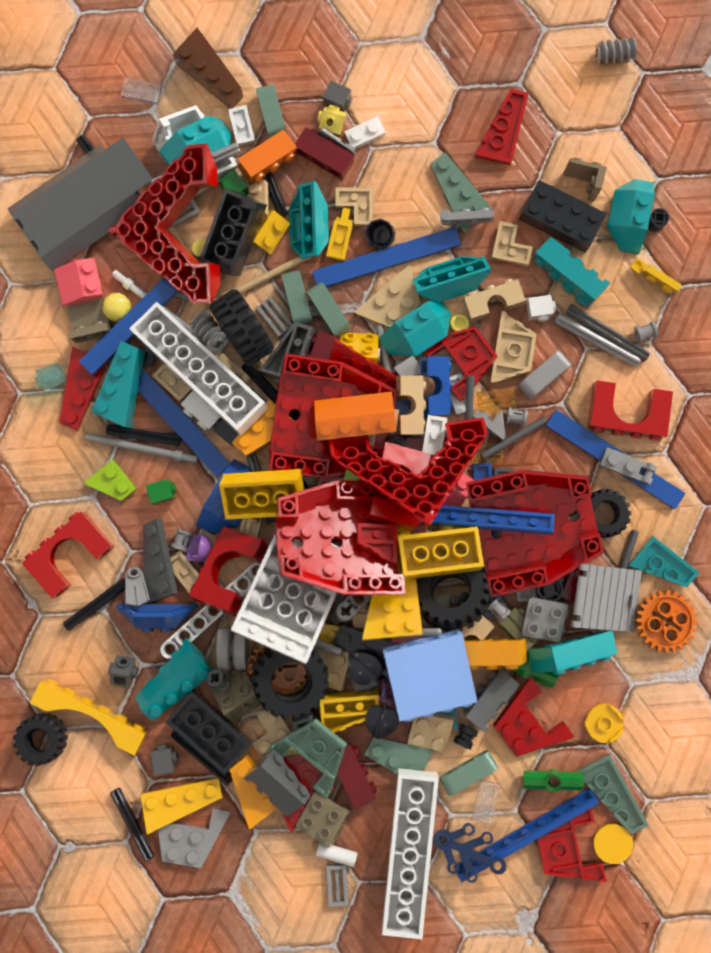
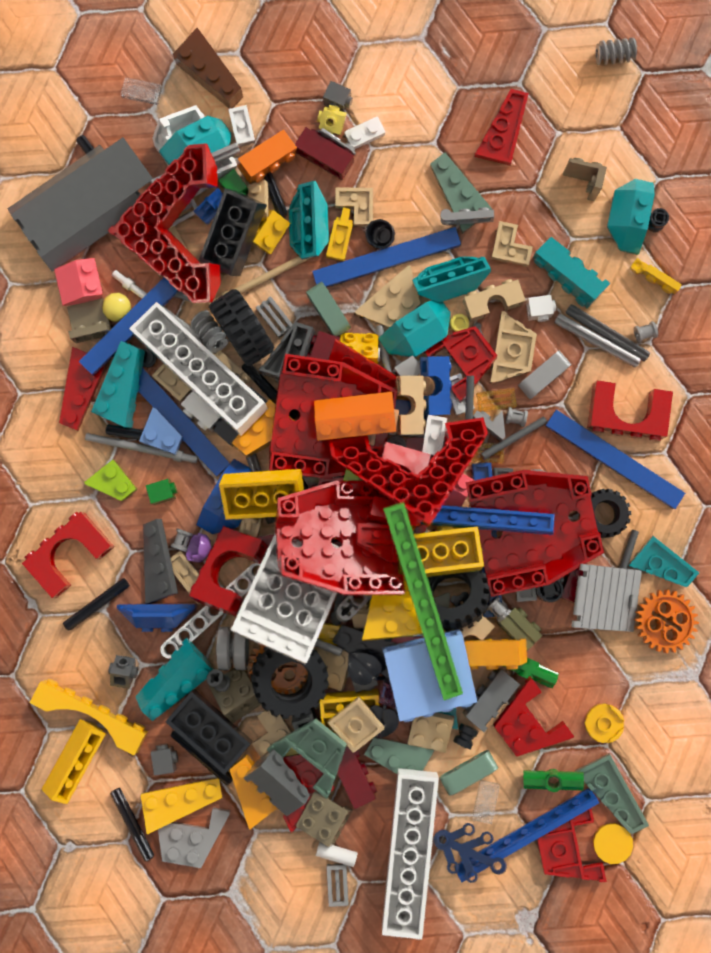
(27, 748): black tyre -> none
(50, 377): clear light blue brick -> none
(73, 761): none -> yellow brick
(135, 588): light grey piece -> none
(160, 434): none -> medium blue wing
(197, 247): light yellow tile -> none
(208, 208): none -> blue hips
(270, 110): sand green beam -> none
(297, 297): sand green beam -> none
(356, 724): none -> tan plate
(423, 600): none -> bright green plate
(545, 619): light grey bracket -> none
(562, 216): black brick -> none
(573, 653): wedge -> none
(627, 466): light grey plate -> none

